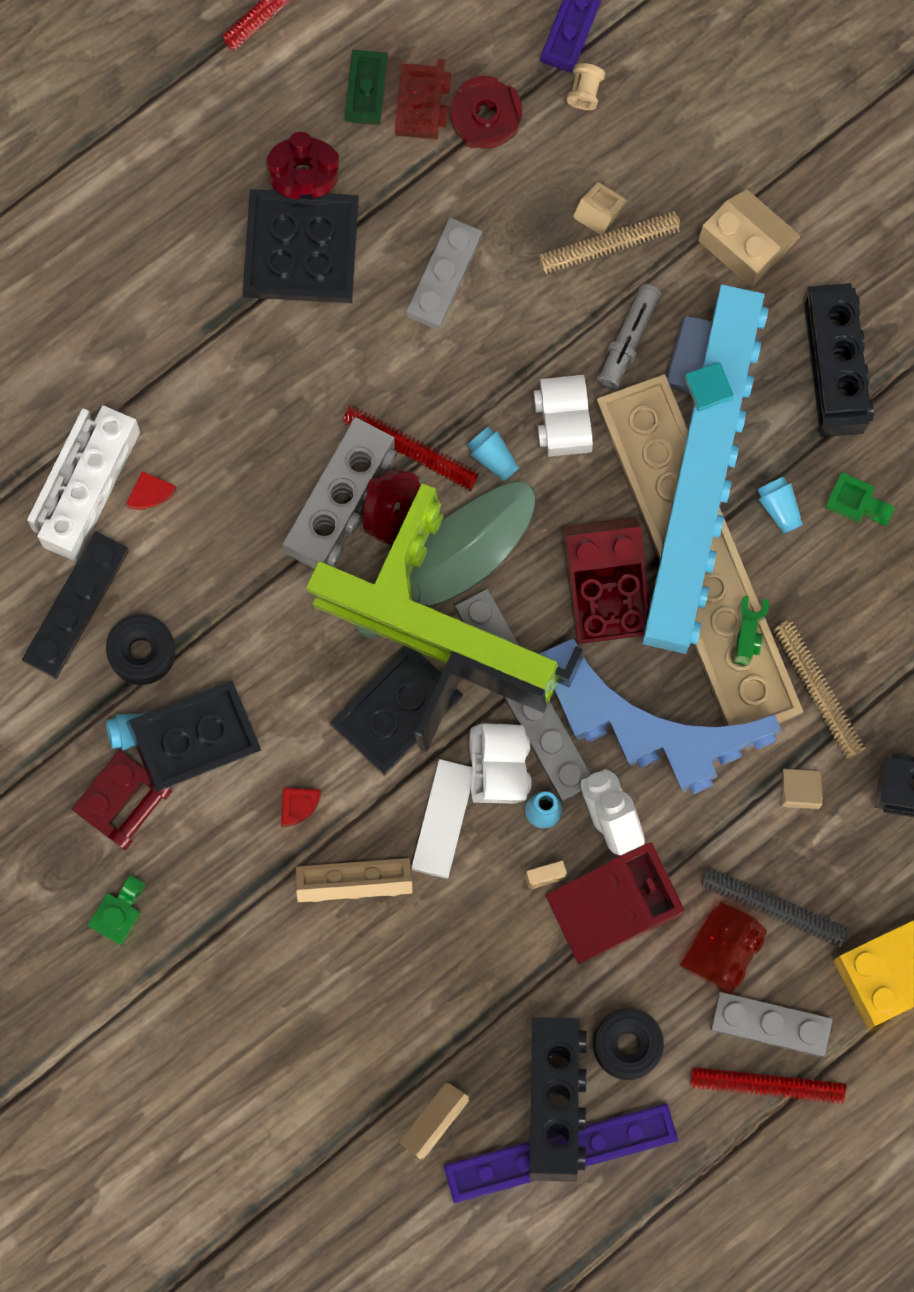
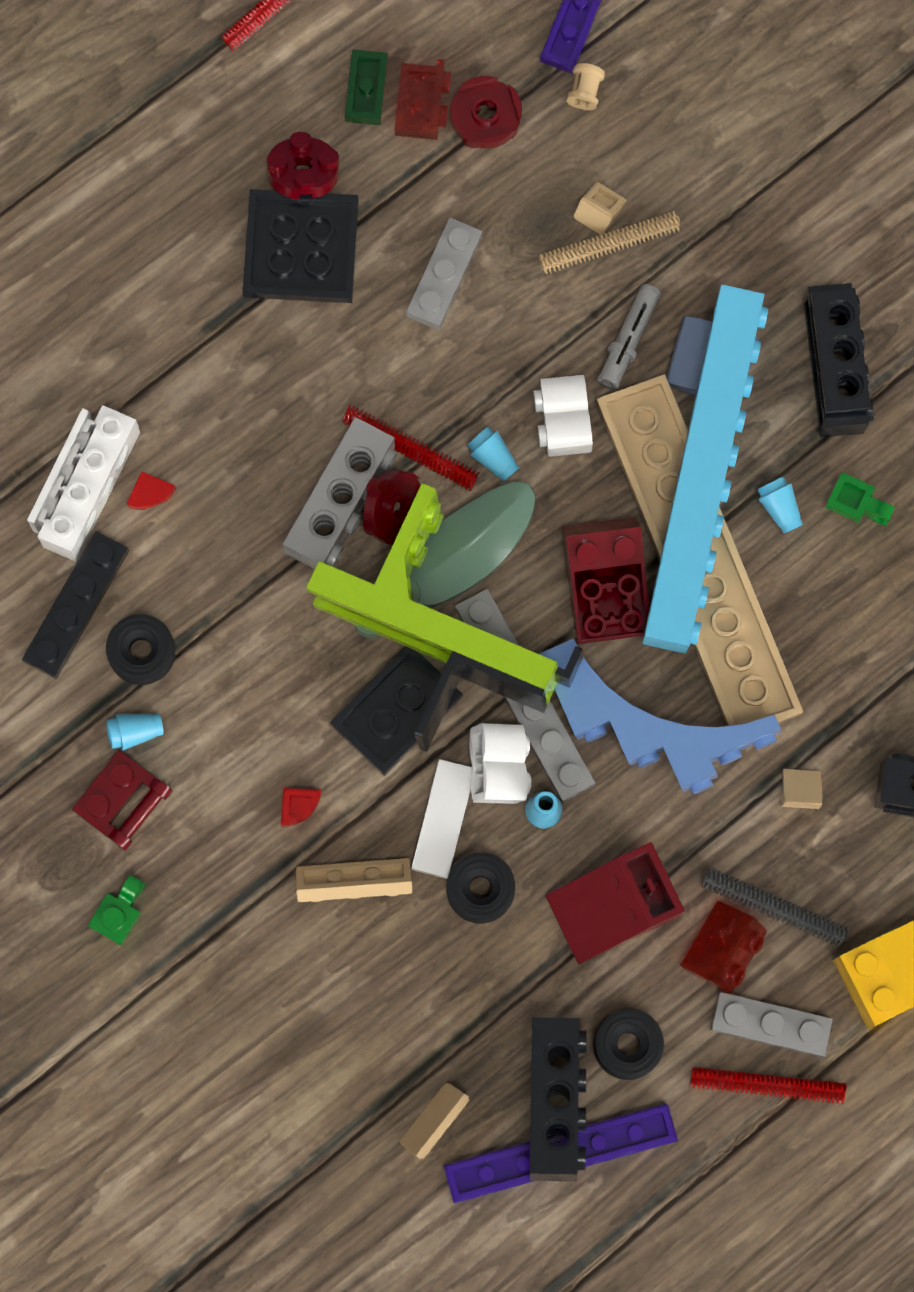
(193, 736): black plate -> none
(487, 867): none -> black tyre
(545, 875): tan tile -> none
(612, 812): white brick -> none
(708, 386): teal tile -> none
(747, 236): tan slope -> none
(749, 641): green plate -> none
(818, 690): tan axle -> none

